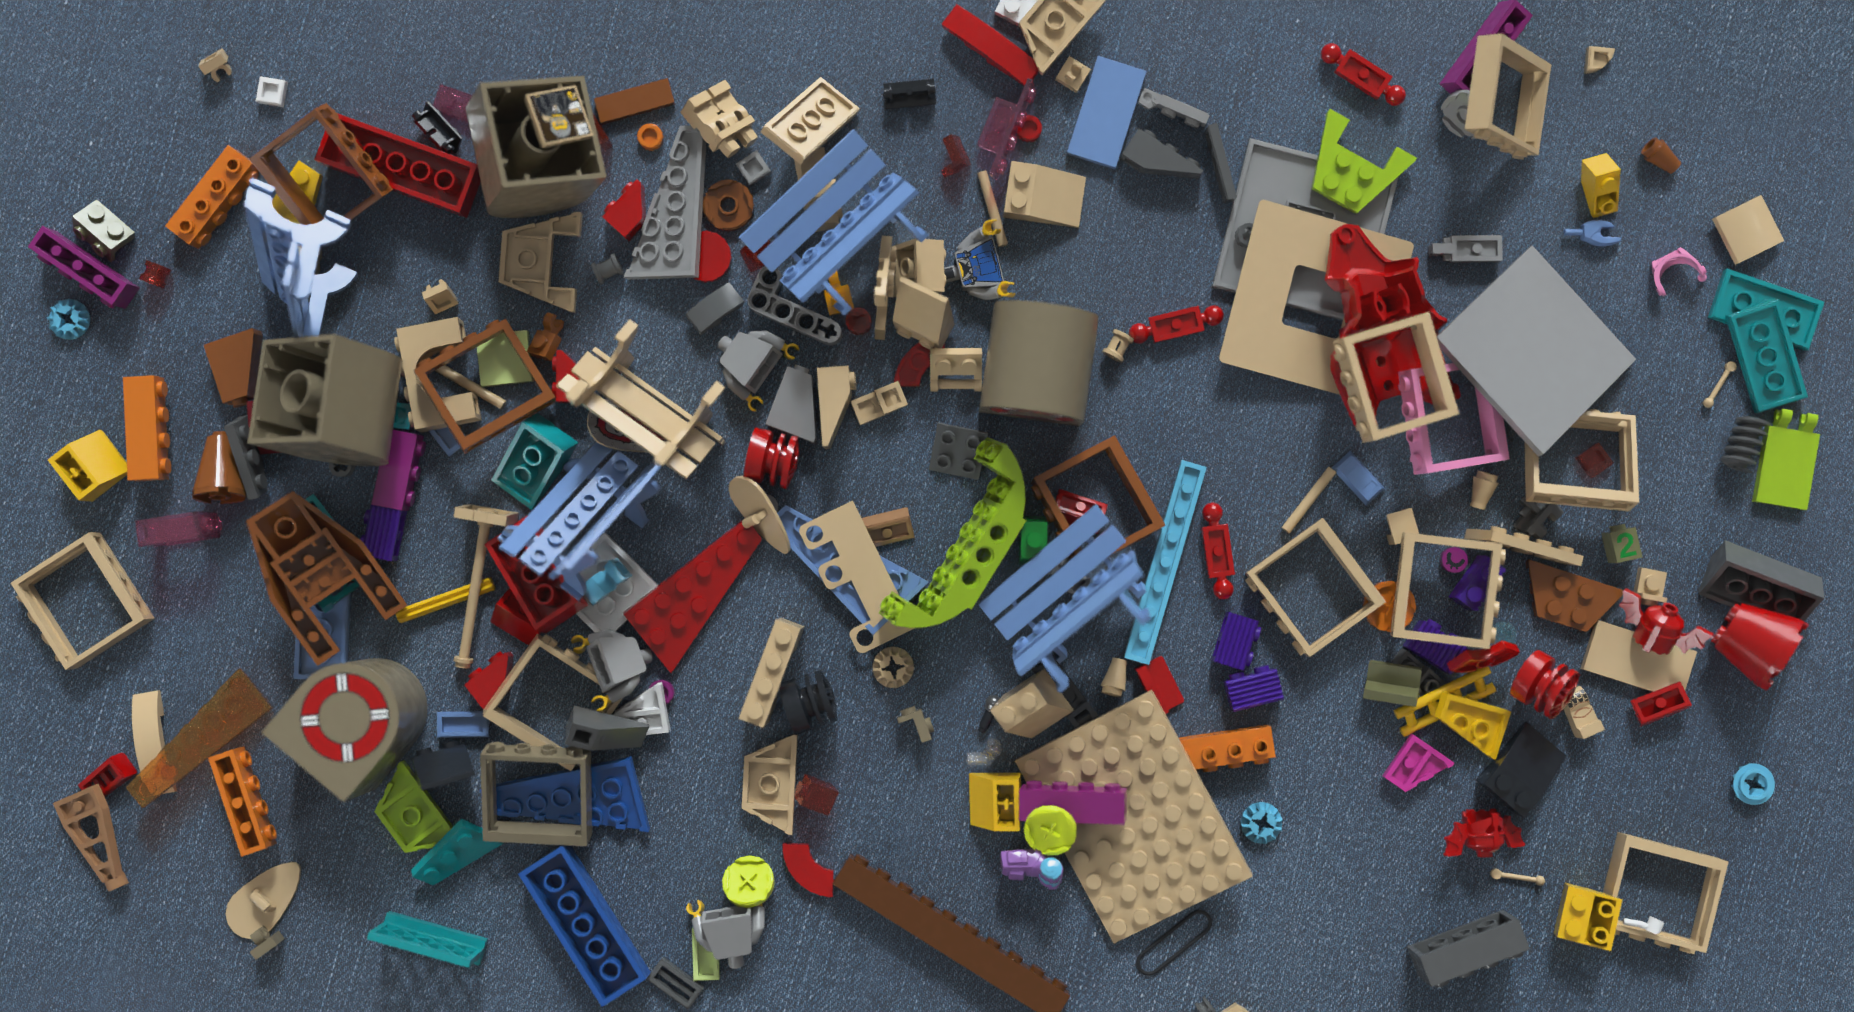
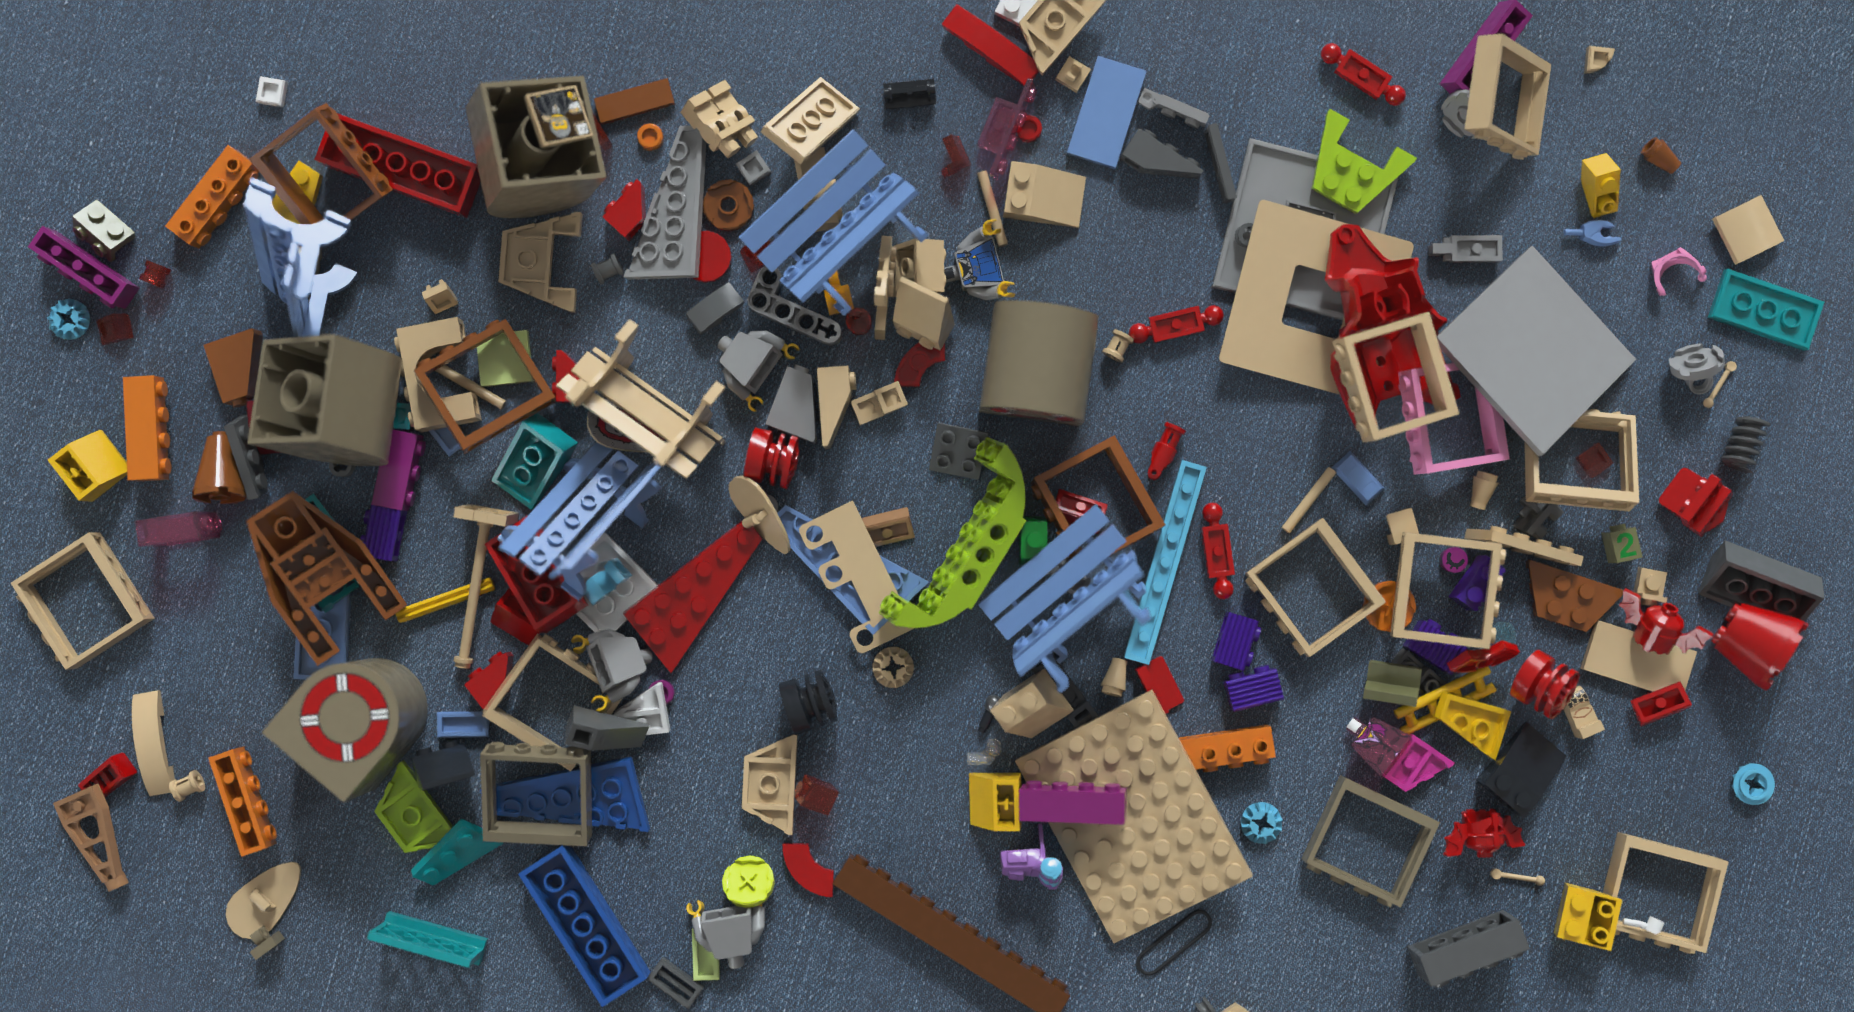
(114, 328): none -> clear red slope
(187, 785): none -> tan bush
(213, 63): tan tile -> none
(217, 723): clear orange wing -> none
(445, 136): black hinge -> none
(452, 102): clear pink plate -> none
(546, 341): dark orange plate -> none
(770, 672): tan arch -> none
(923, 725): dark tan bracket -> none
(955, 362): tan plate -> none
(1050, 830): neon yellow tile -> none
(1164, 452): none -> red piece
(1361, 886): none -> dark tan window
(1378, 743): none -> clear pink torso
(1697, 363): none -> light grey tile
(1697, 500): none -> red piece
(1766, 356): teal tile -> none
(1787, 462): lime tile -> none

